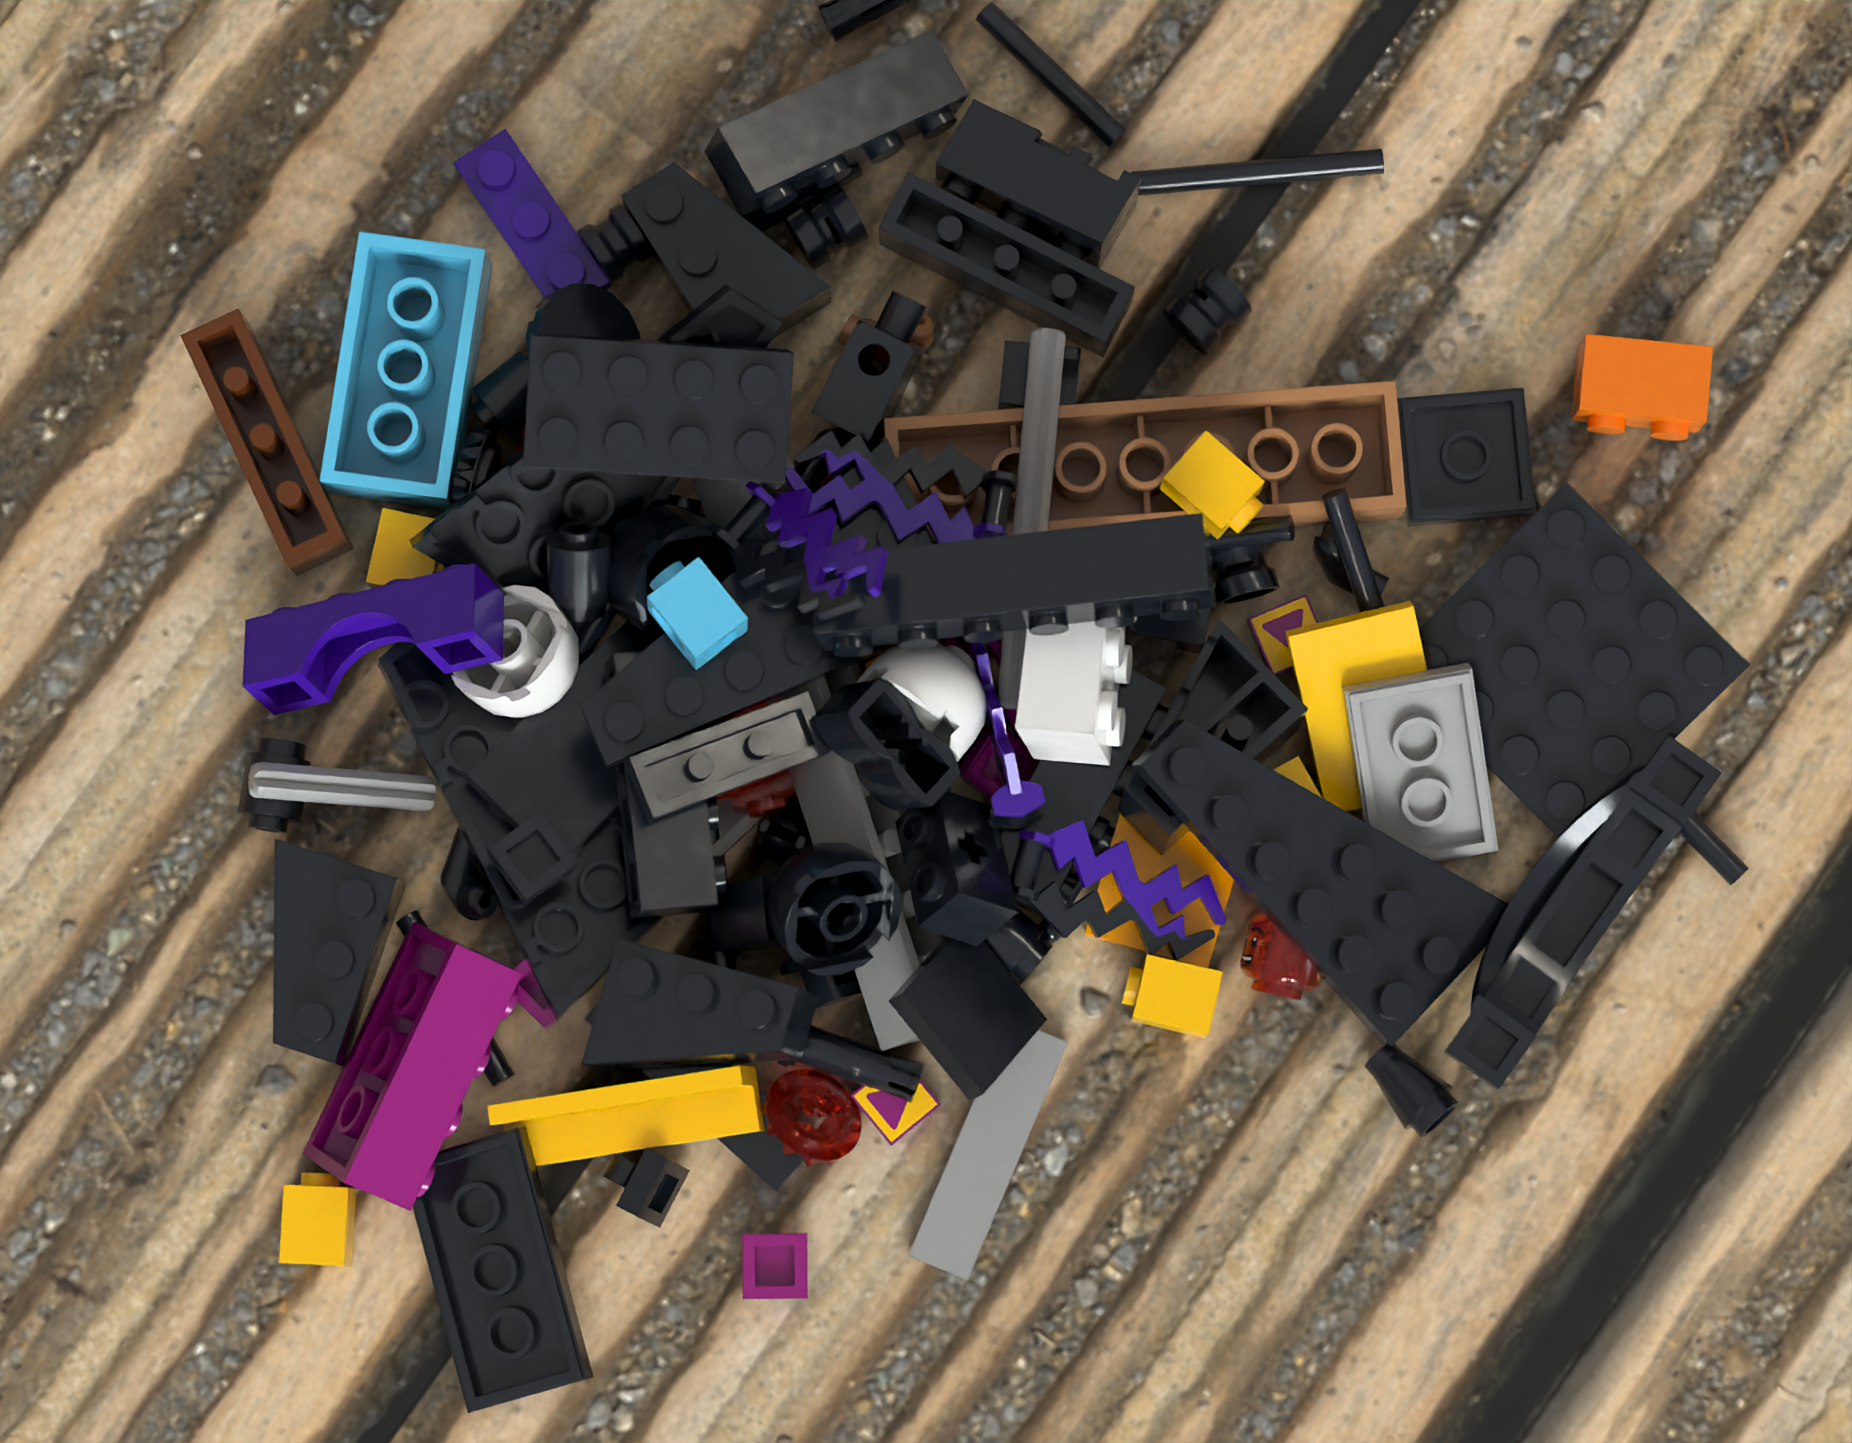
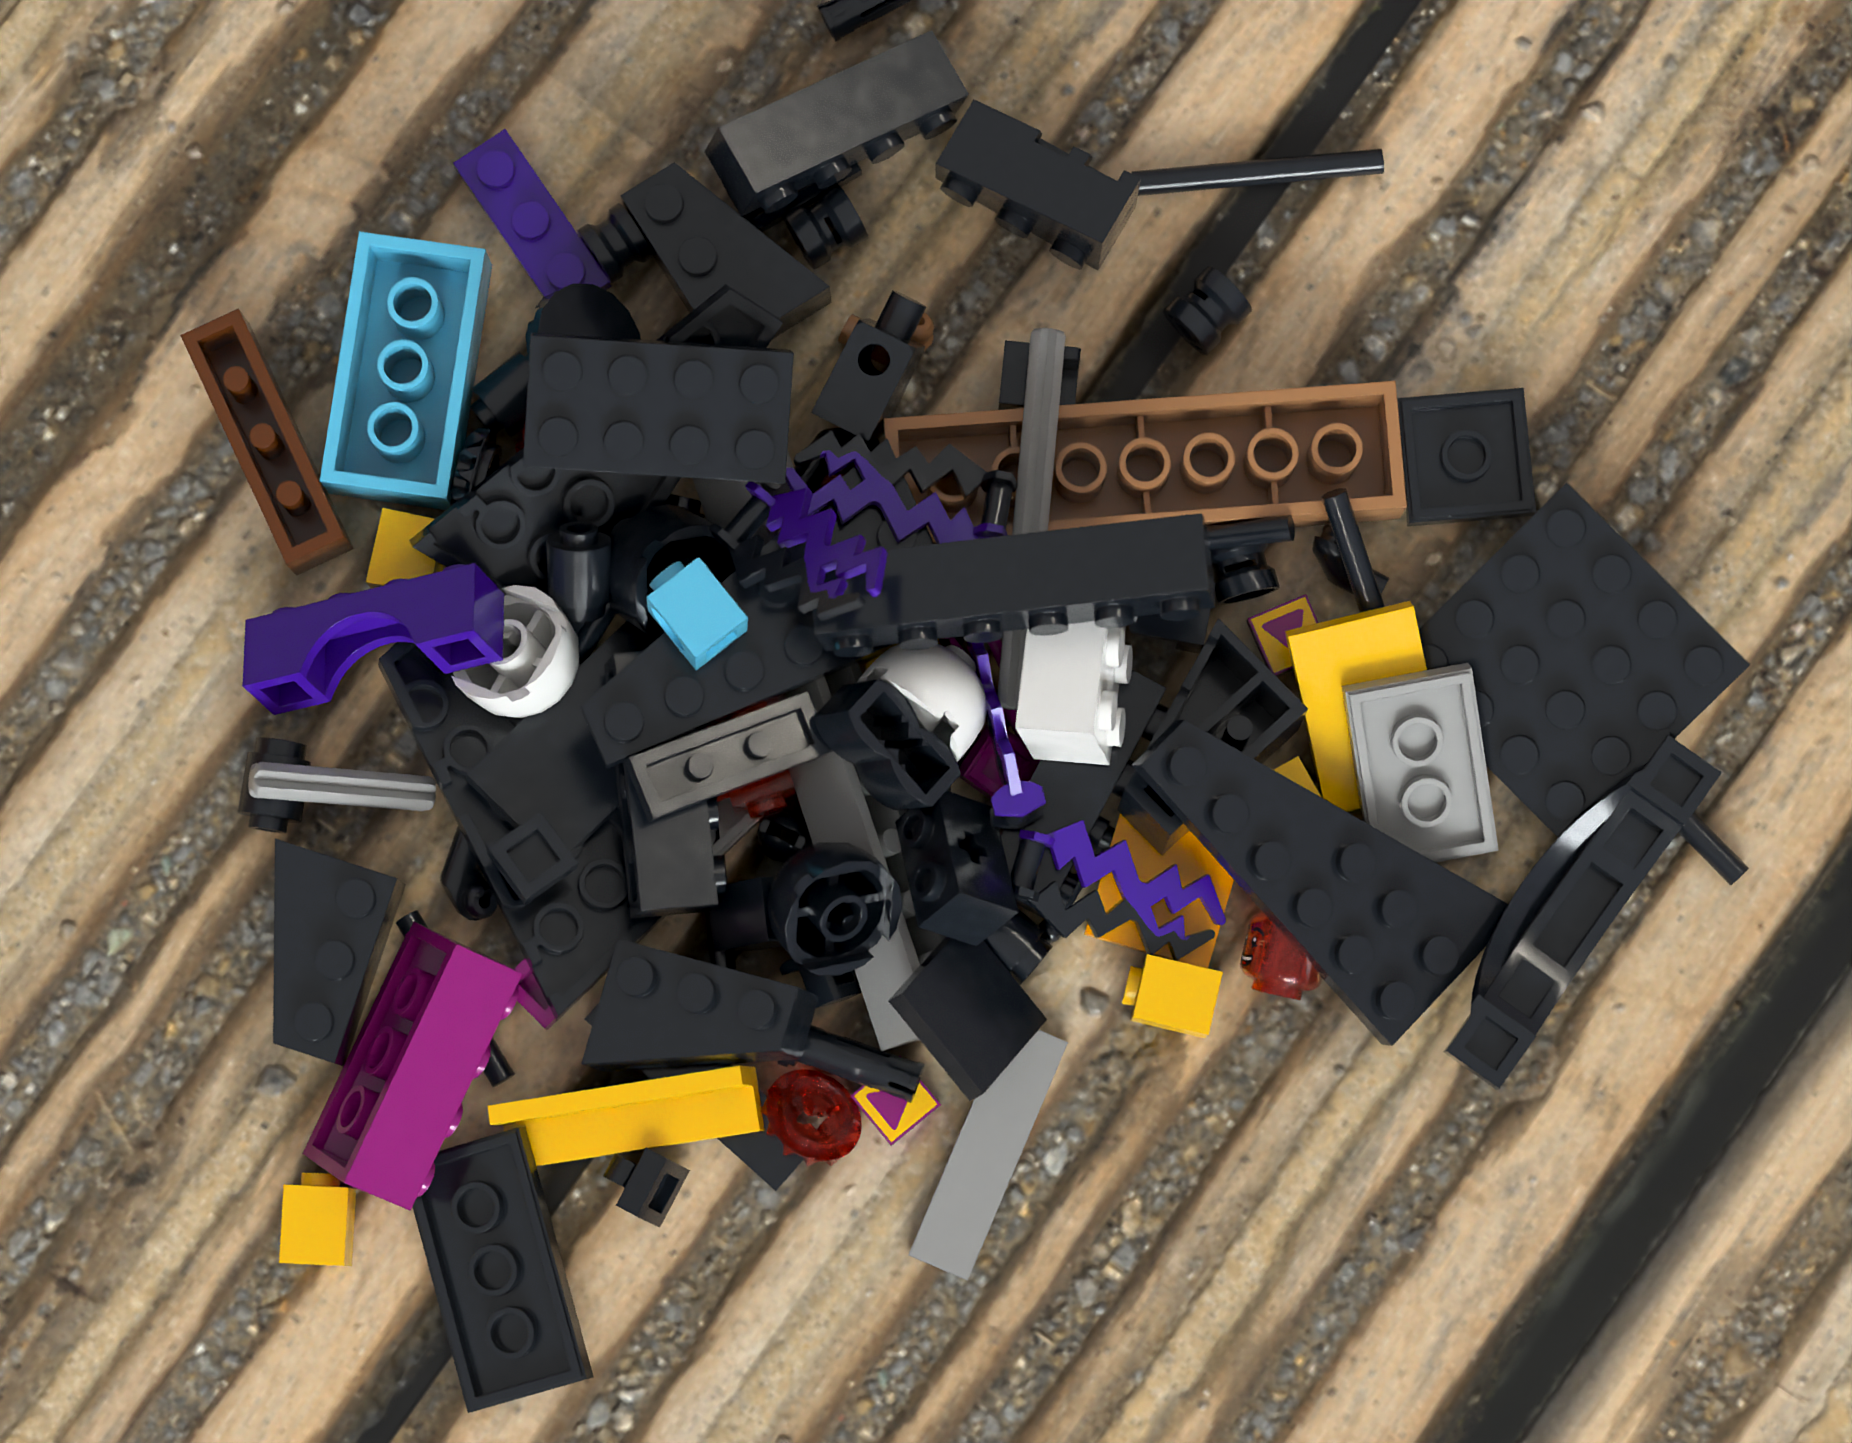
(775, 1266): magenta plate -> none
(1005, 264): black brick -> none
(1051, 75): black bar -> none
(1214, 484): yellow brick -> none
(1411, 1089): black cone -> none
(1641, 386): orange brick -> none

